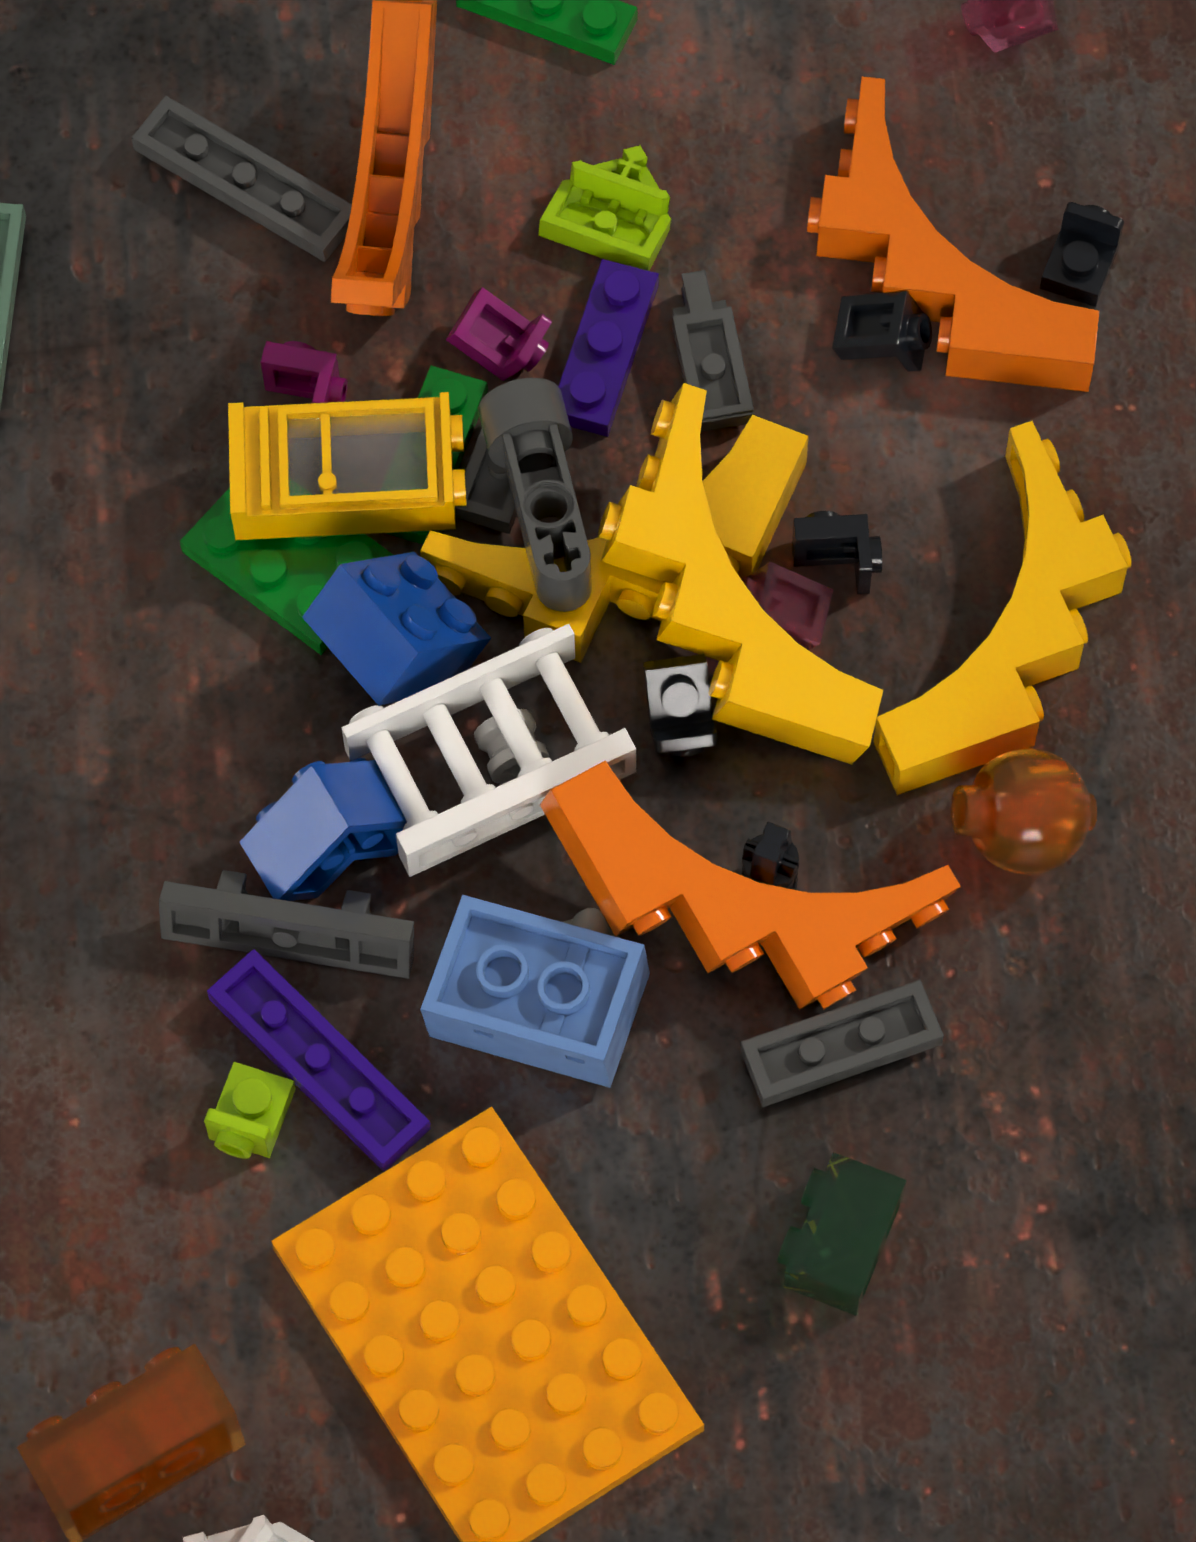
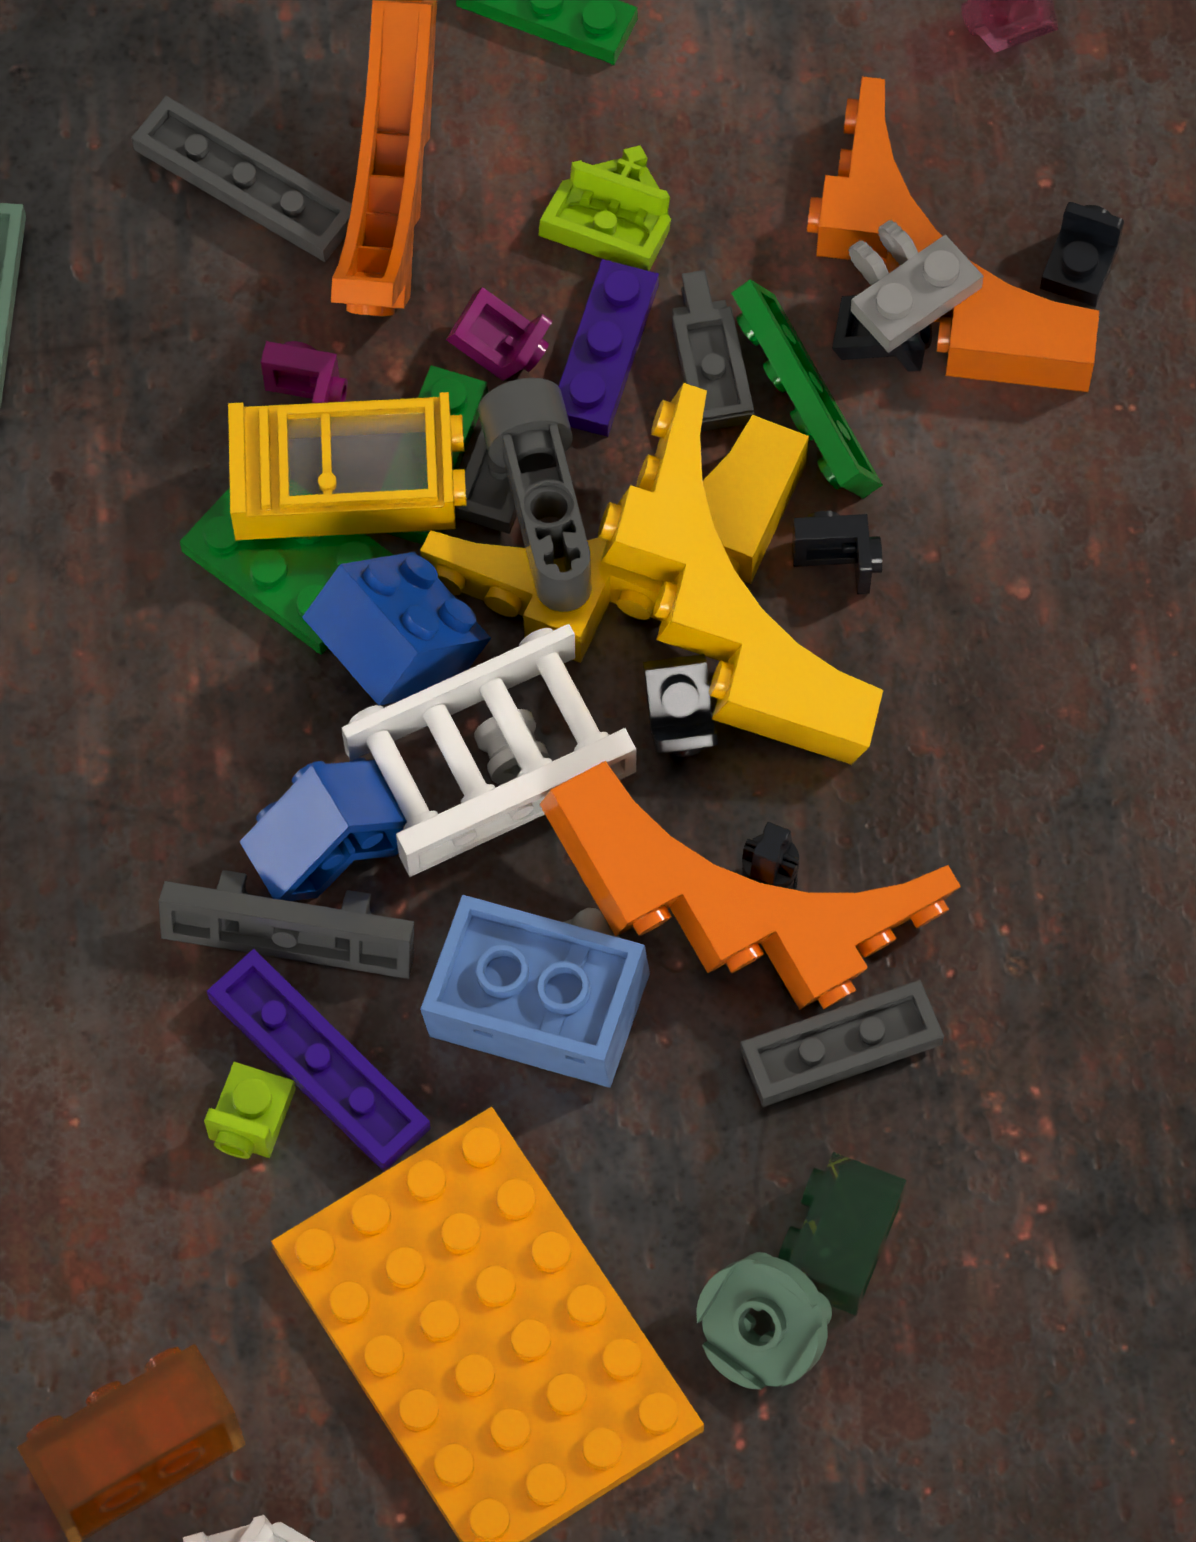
(792, 602): clear pink bracket -> none
(793, 371): none -> green plate
(796, 1311): none -> sand green plate
(913, 293): none -> light grey hinge
(1025, 811): clear orange brick -> none
(1039, 636): yellow arch -> none

